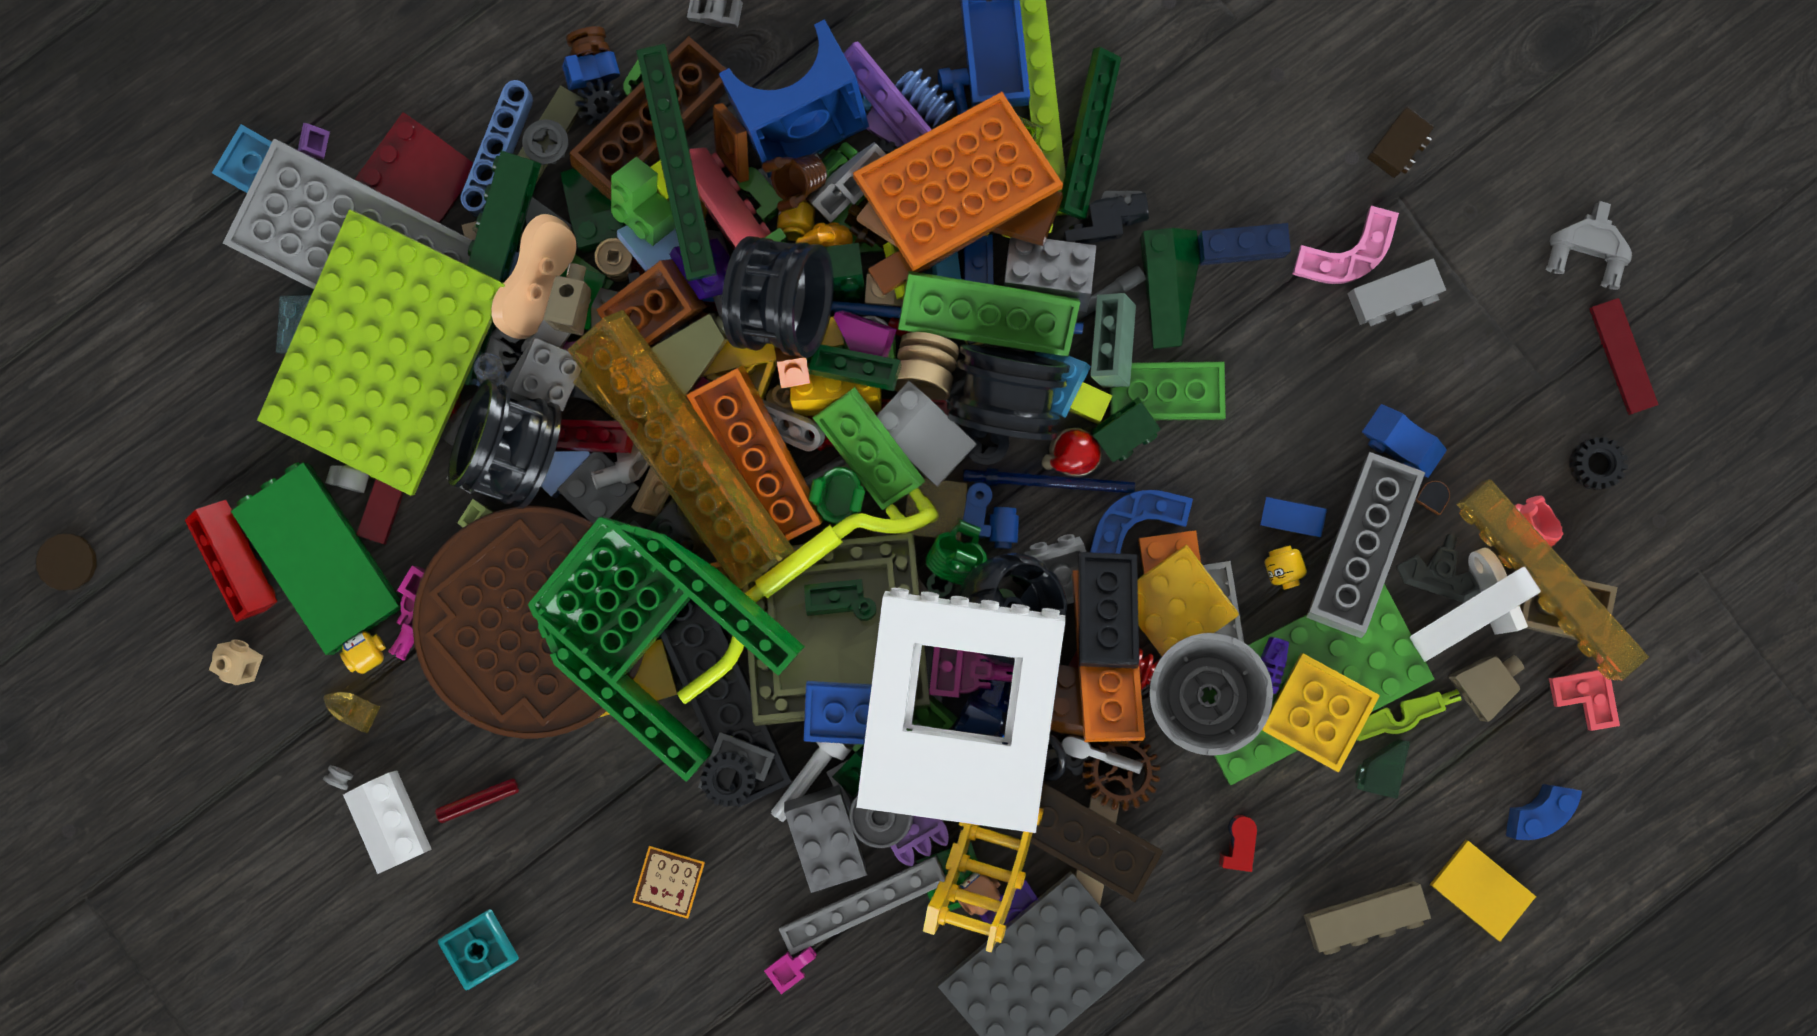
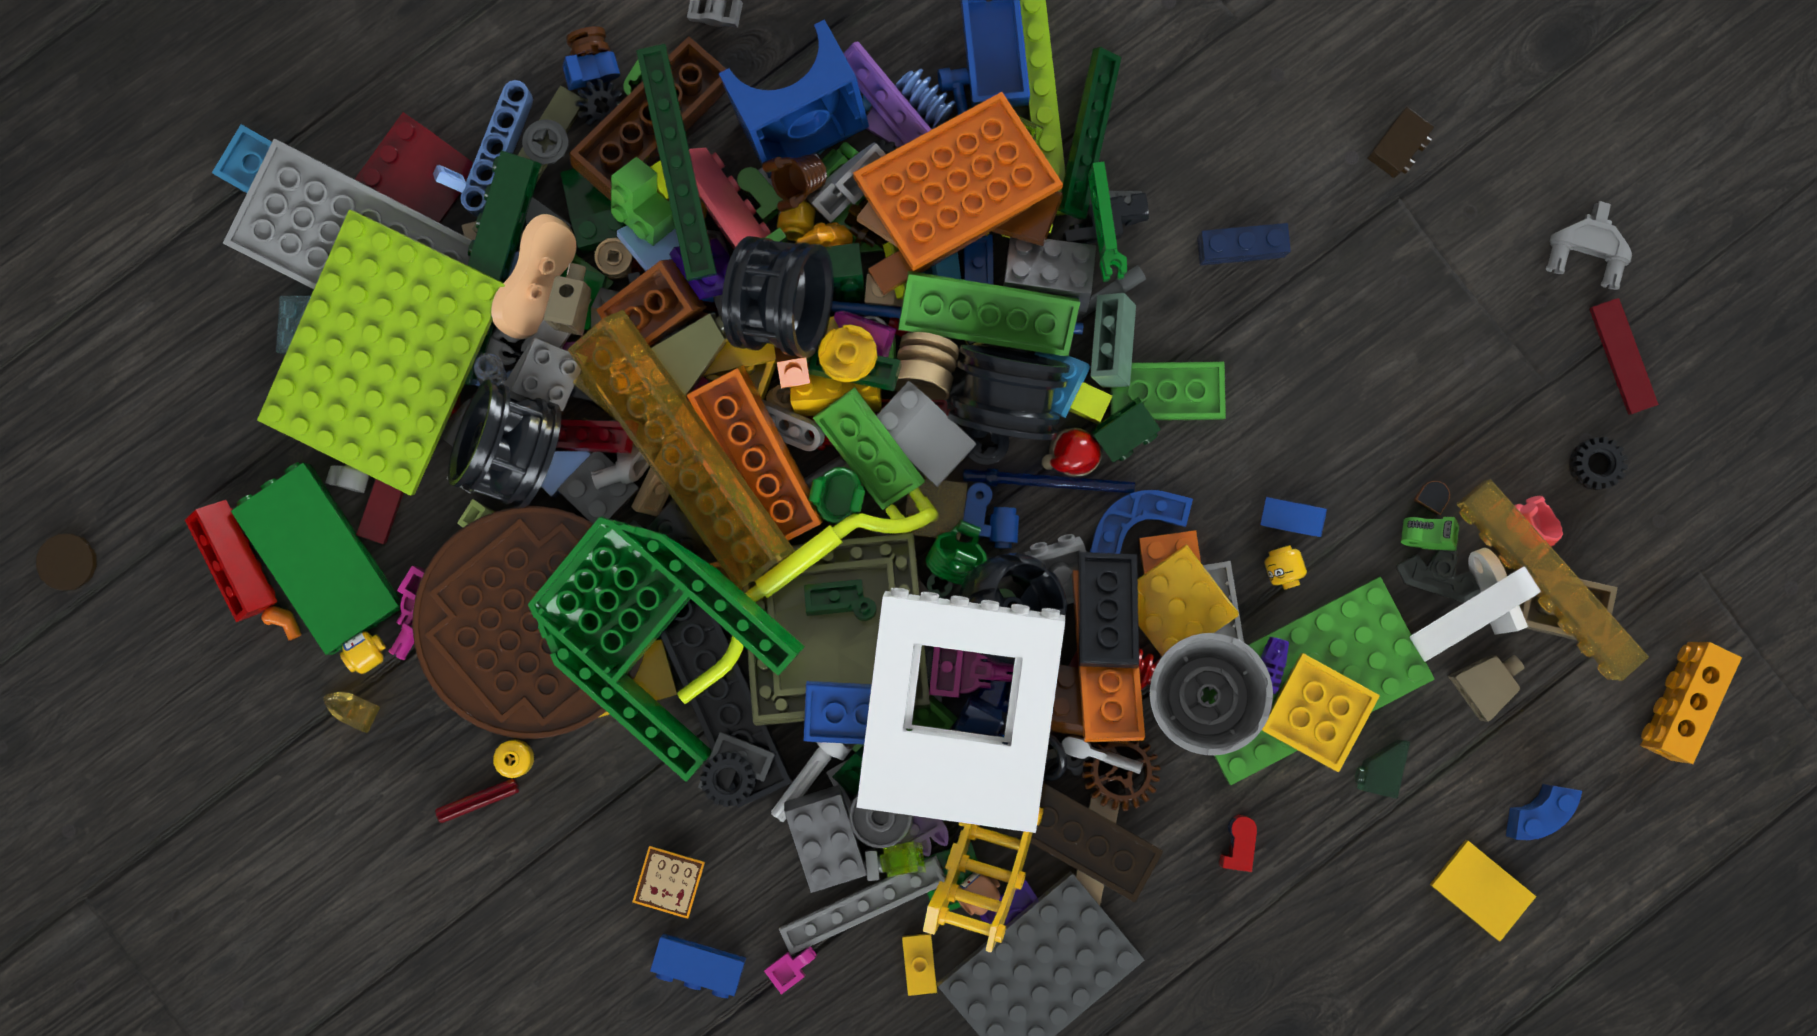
(235, 662): tan brick -> none
(284, 618): none -> orange arm
(313, 141): medium lavender slope -> none
(338, 777): light grey bush -> none
(387, 821): white slope -> none
(449, 178): none -> light blue tile
(472, 967): teal brick -> none
(522, 755): none -> yellow head
(698, 965): none -> blue brick
(731, 142): dark orange tile -> none
(847, 353): none -> yellow tile
(872, 864): none -> light grey plate
(903, 859): none -> clear neon green slope
(919, 964): none -> yellow plate
(1104, 224): none -> green tile
(1170, 271): dark green wedge -> none
(1355, 263): bright pink plate -> none
(1365, 545): light grey brick -> none
(1367, 917): dark tan brick -> none
(1397, 293): light grey brick -> none
(1403, 440): blue brick -> none
(1412, 712): lime piece -> none
(1430, 533): none -> bright green leg
(1591, 690): coral plate -> none
(1690, 701): none -> light orange brick

